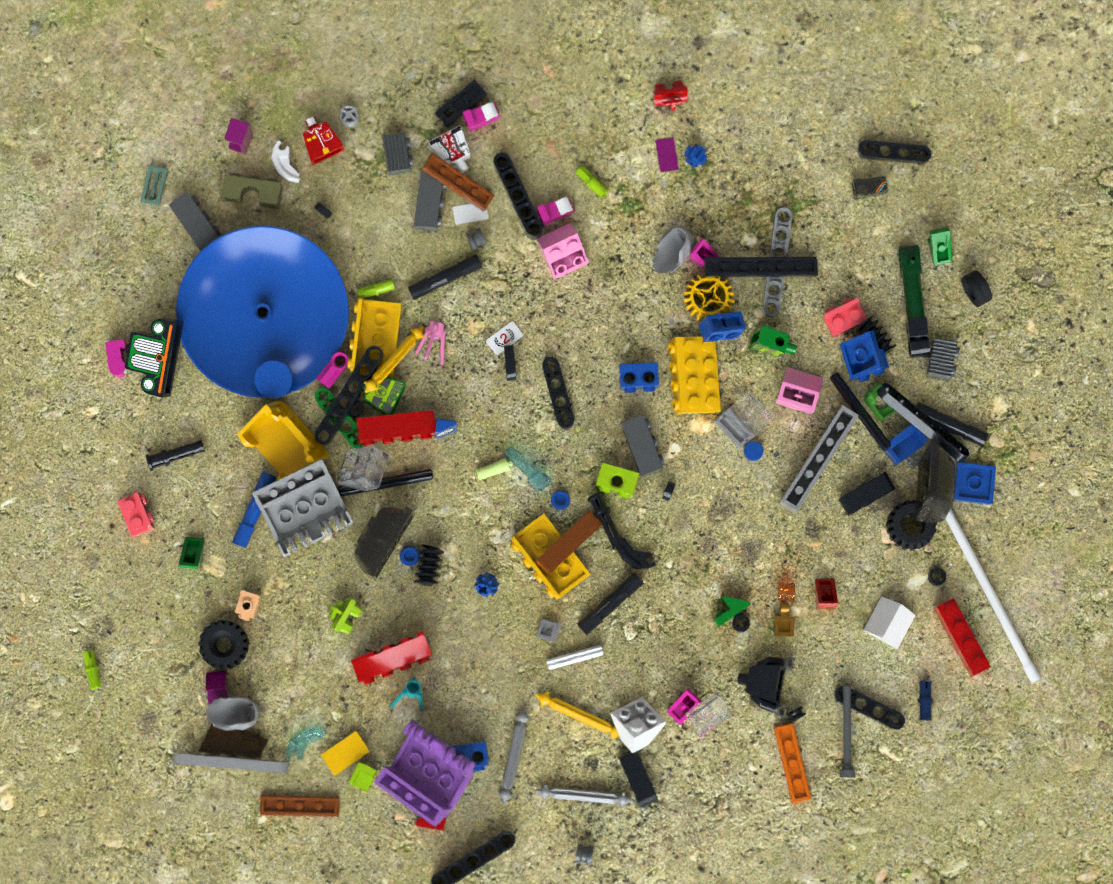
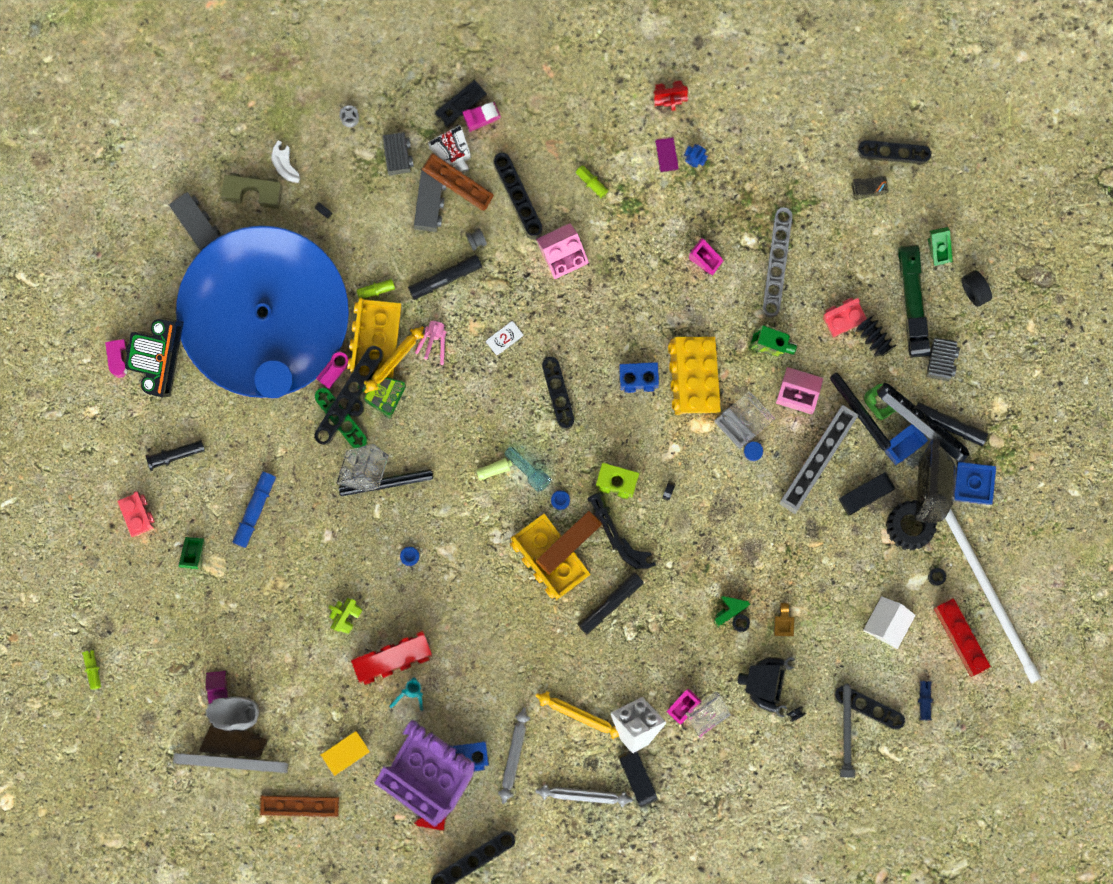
(150, 201): sand green tile -> none
(209, 641): black tyre -> none
(239, 135): magenta panel -> none
(247, 597): light nougat brick -> none
(282, 439): yellow windscreen -> none
(302, 506): light grey slope -> none
(302, 740): clear light blue piece -> none
(321, 141): red torso -> none
(363, 776): lime panel -> none
(381, 539): clear smoke windscreen -> none
(396, 427): red brick -> none
(428, 565): black piece -> none
(445, 427): blue slope -> none
(468, 213): white sticker -> none
(486, 584): blue gear -> none
(510, 362): black beam -> none
(548, 630): light grey tile -> none
(555, 210): dark pink leg -> none
(575, 657): white axle -> none
(584, 854): dark grey wheel -> none
(642, 446): dark grey brick -> none
(673, 250): light grey hair -> none
(716, 283): yellow gear -> none
(722, 326): blue brick -> none
(760, 267): black tile -> none
(786, 592): clear orange wheel -> none
(792, 763): orange tile -> none
(826, 594): red slope -> none
(864, 357): blue plate -> none

